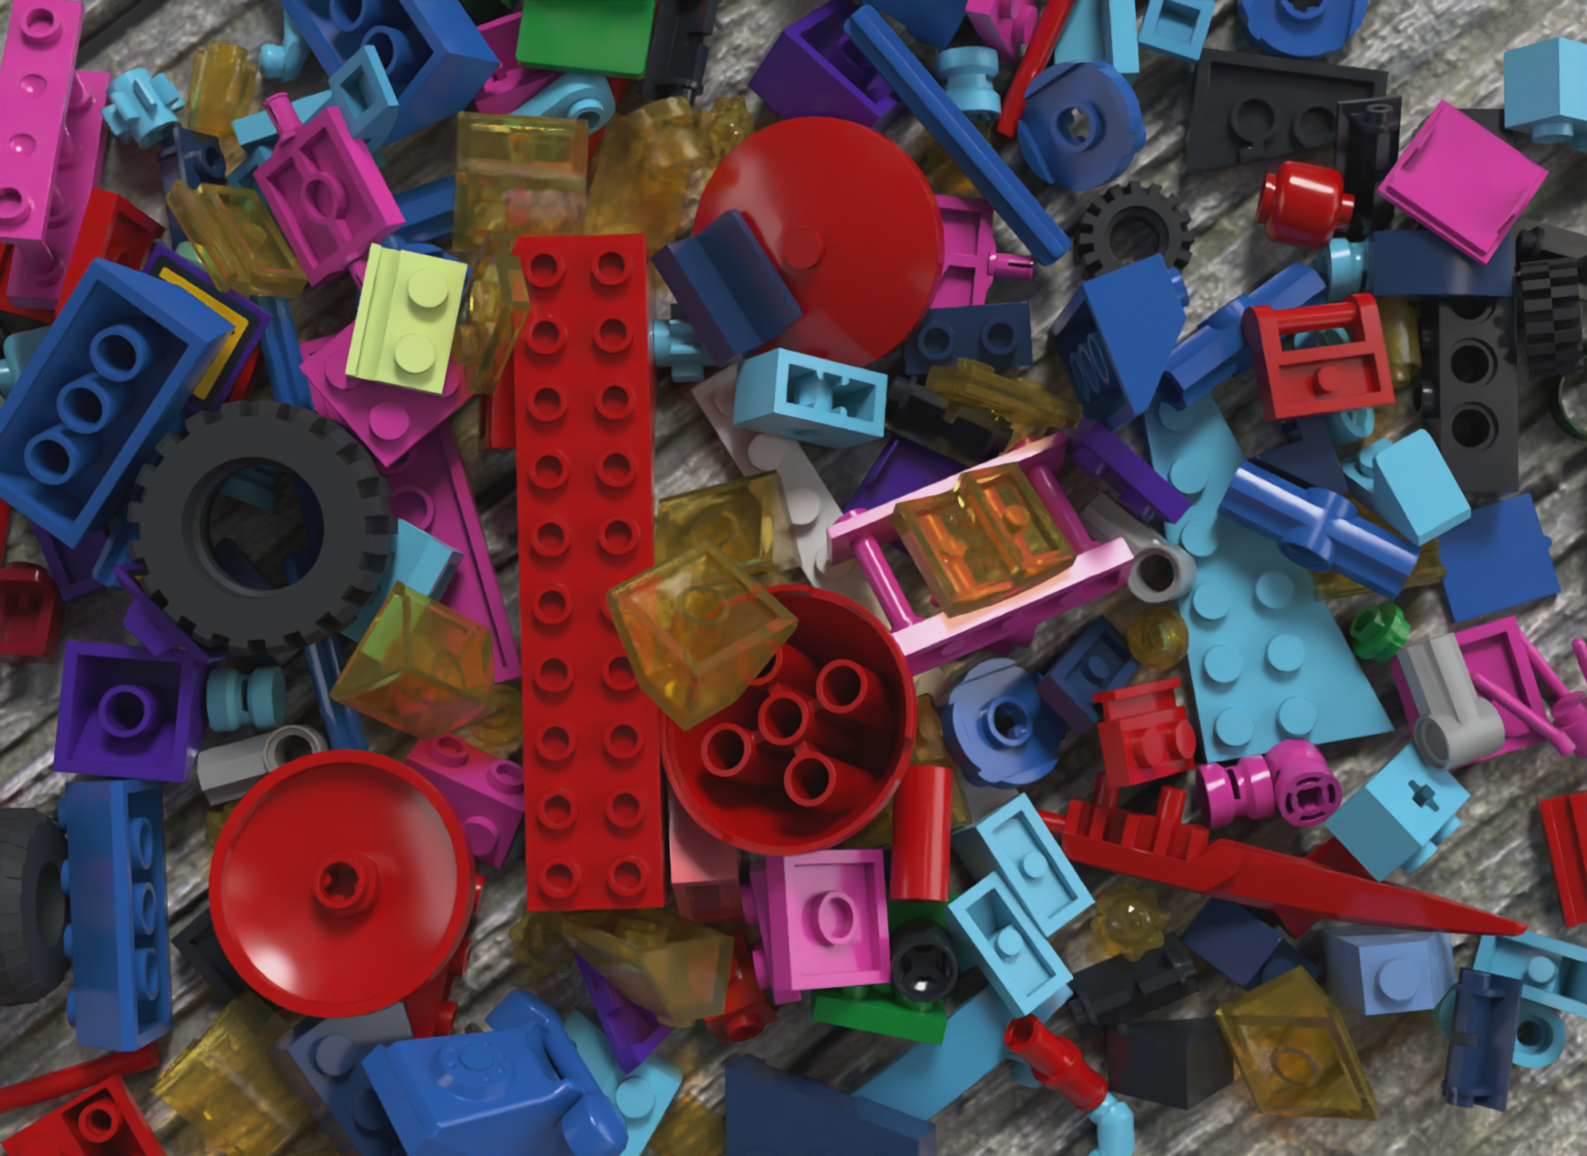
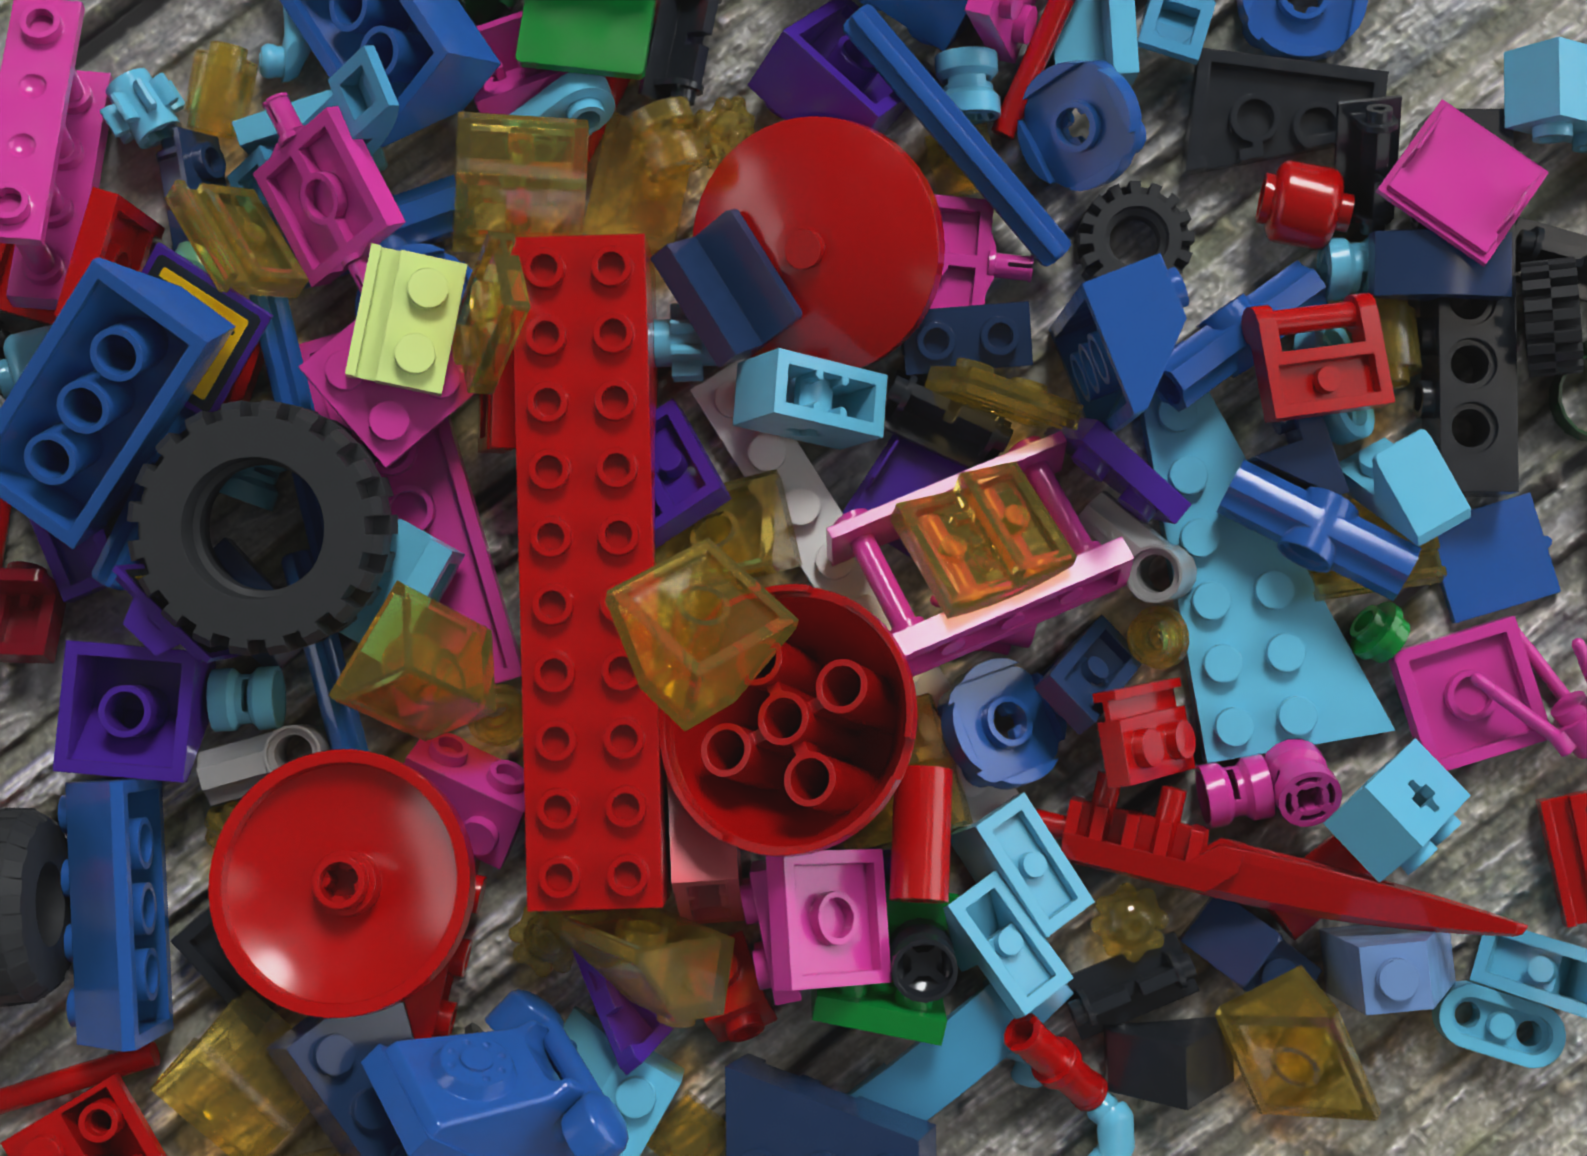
(684, 475): none -> dark purple wing
(1453, 720): light grey piece -> none
(1482, 1039): dark blue hinge -> none

